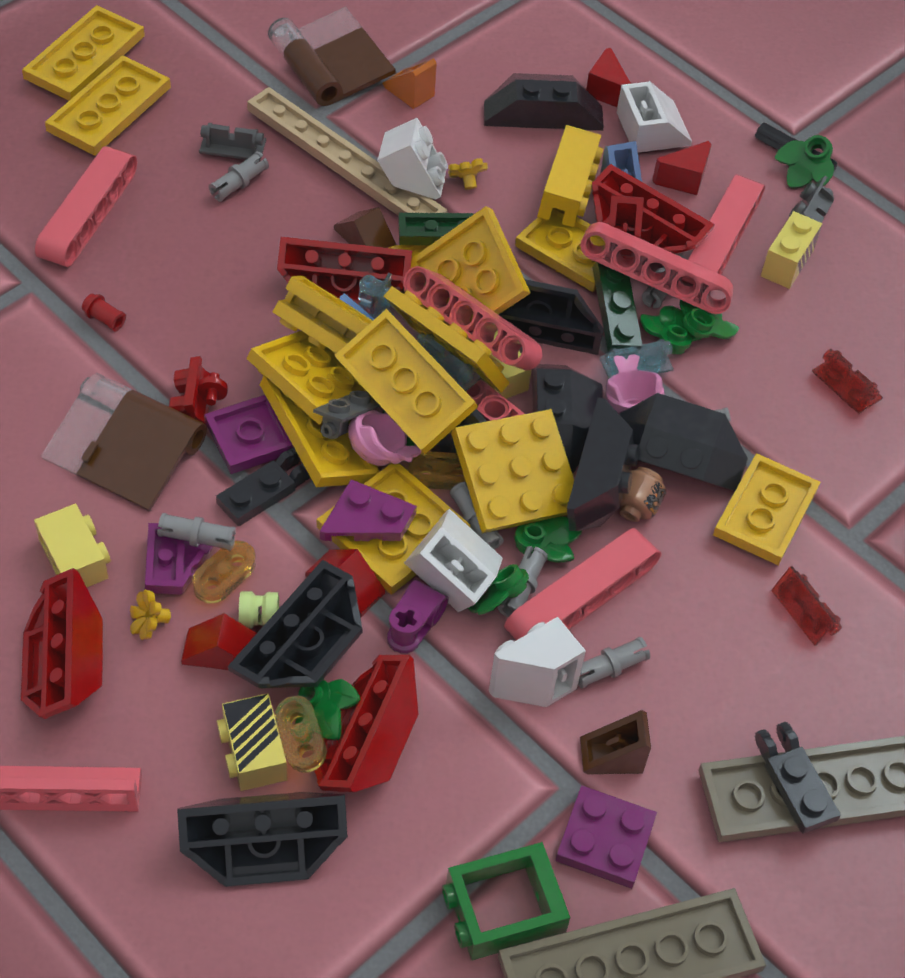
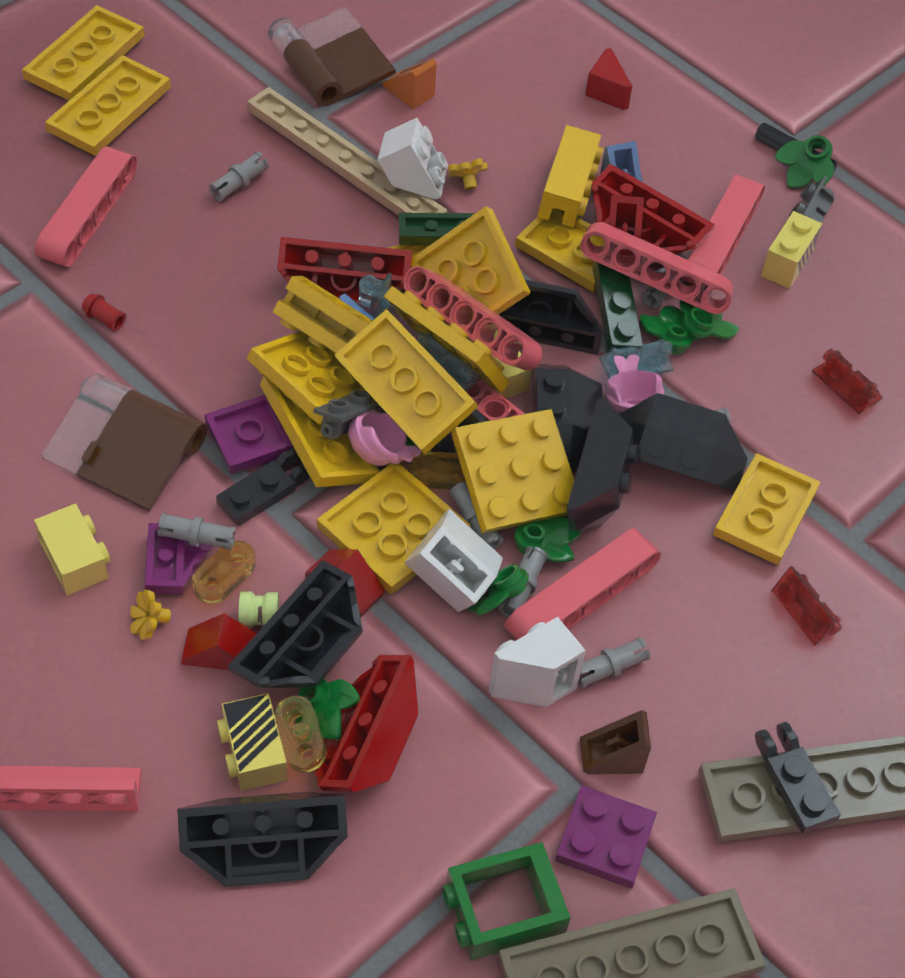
(62, 647): red wedge -> none
(200, 390): red hips -> none
(240, 145): dark grey hinge -> none
(366, 229): reddish brown slope -> none
(368, 515): magenta wing -> none
(415, 616): magenta piece -> none
(543, 103): black wedge -> none
(644, 496): nougat head -> none
(651, 118): white slope -> none
(683, 168): red slope -> none

